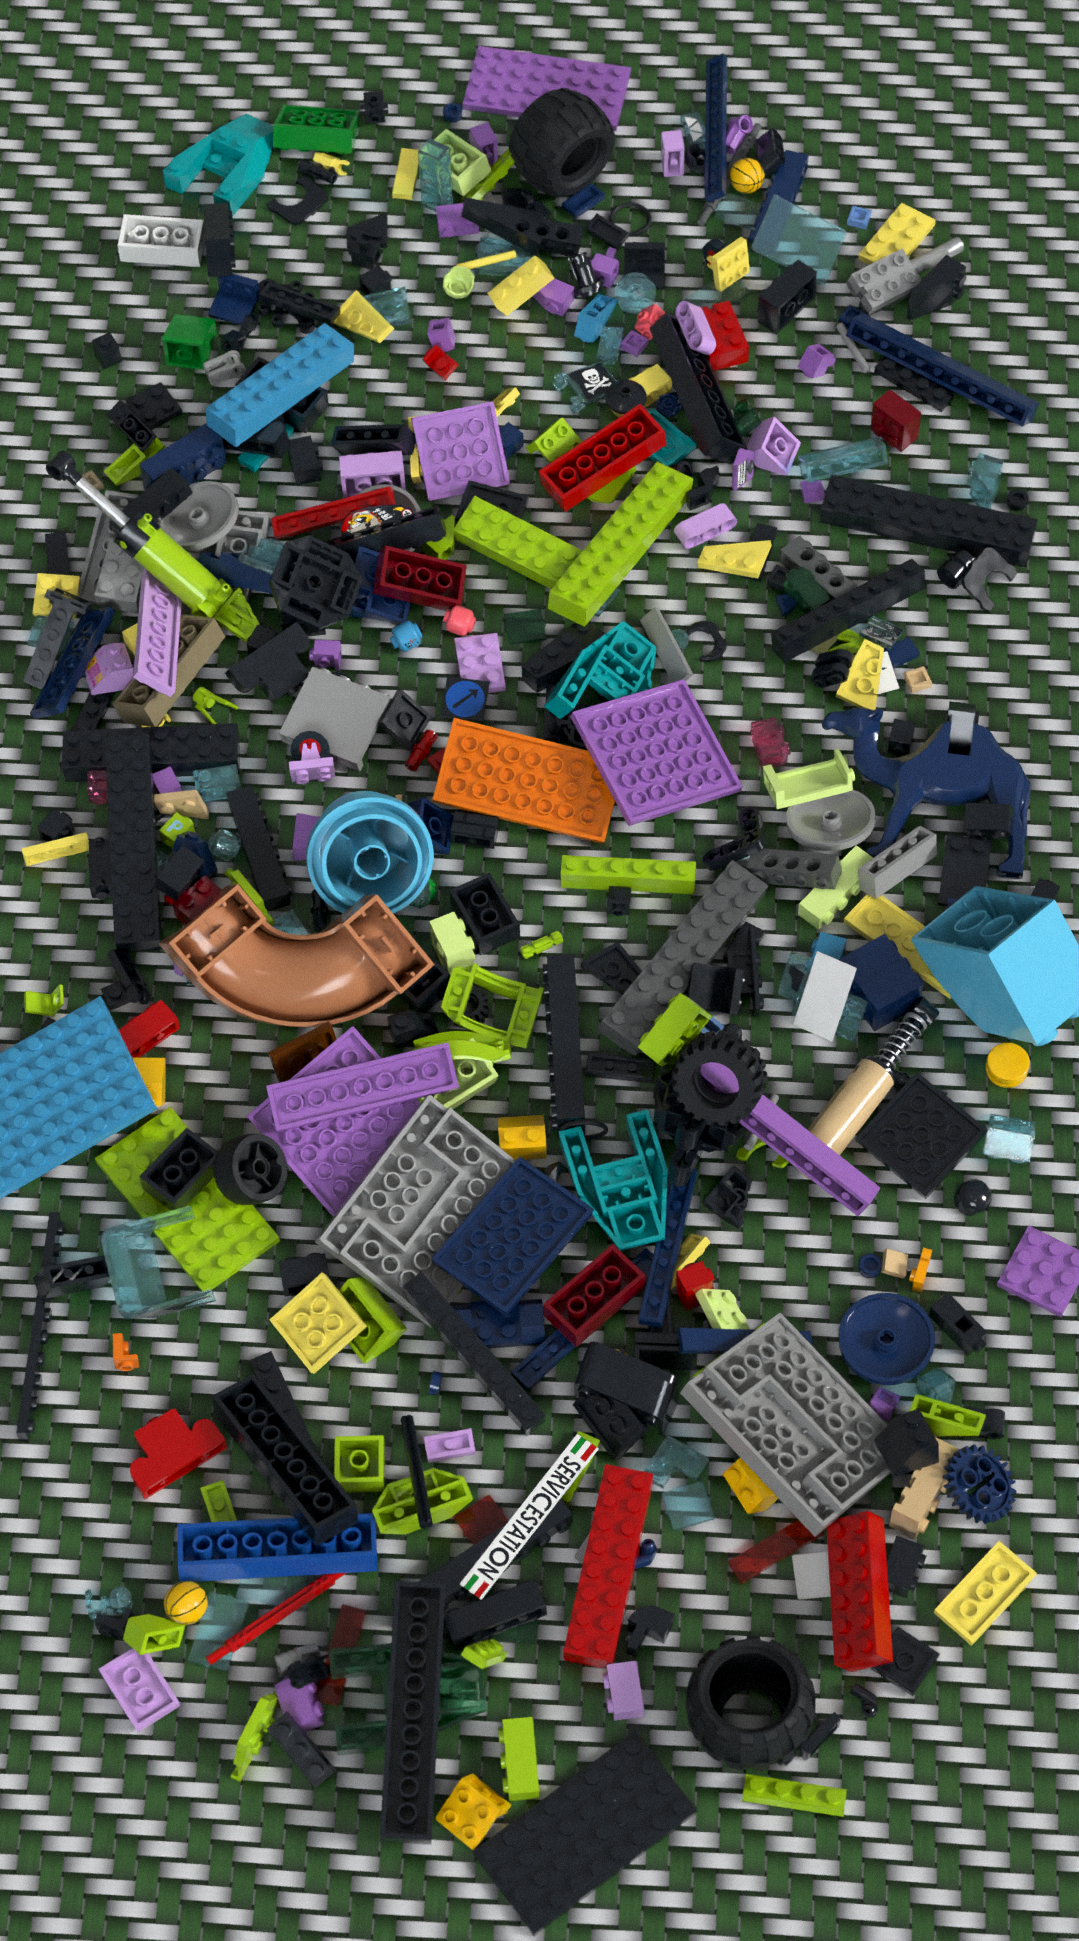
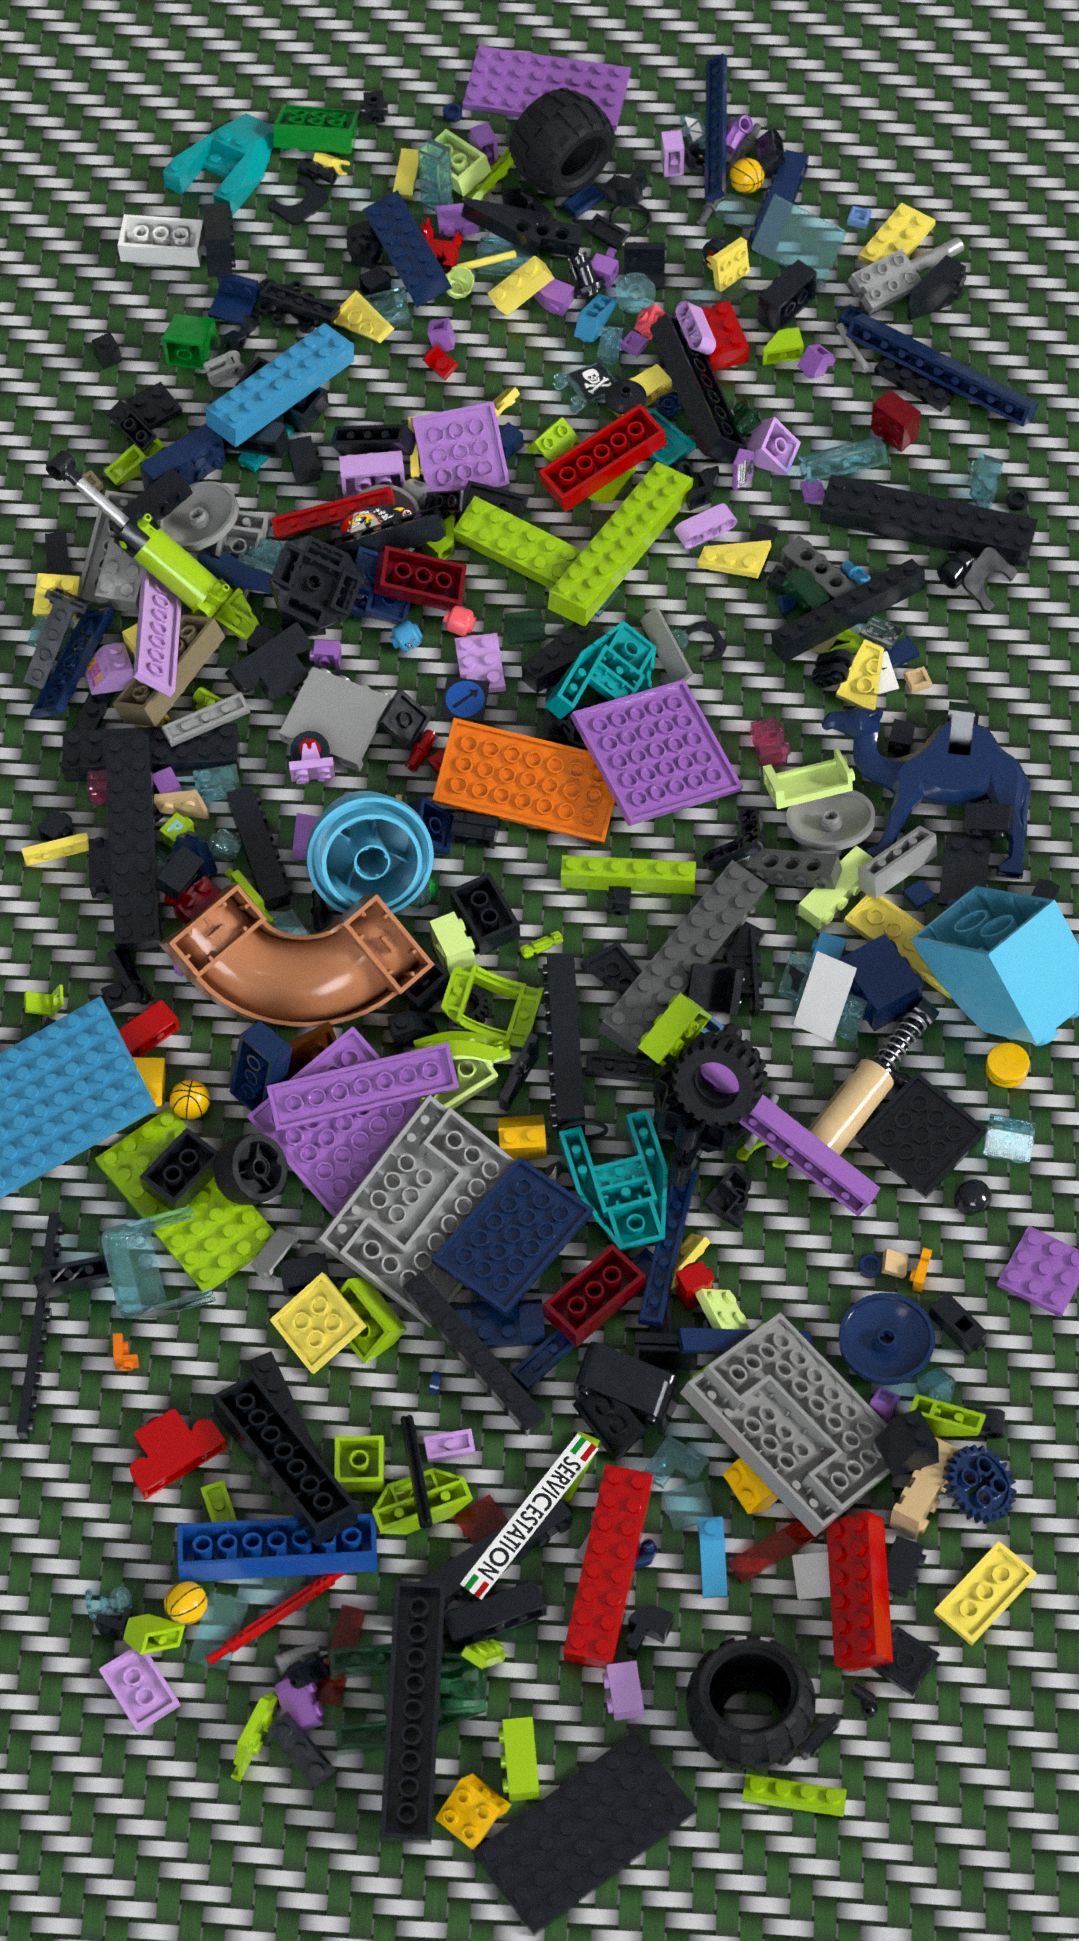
(189, 1099): none -> yellow piece
(205, 719): none -> light grey tile
(259, 1062): none -> dark blue brick
(274, 1253): none -> light grey hinge
(407, 248): none -> dark blue brick
(417, 490): none -> light grey brick
(444, 251): none -> red animal
(448, 501): none -> black slope
(520, 1072): none -> black wing
(624, 190): none -> black brick
(712, 1557): none -> dark azure slope
(784, 347): none -> lime slope
(854, 572): none -> dark azure axle
(918, 894): none -> dark blue tile

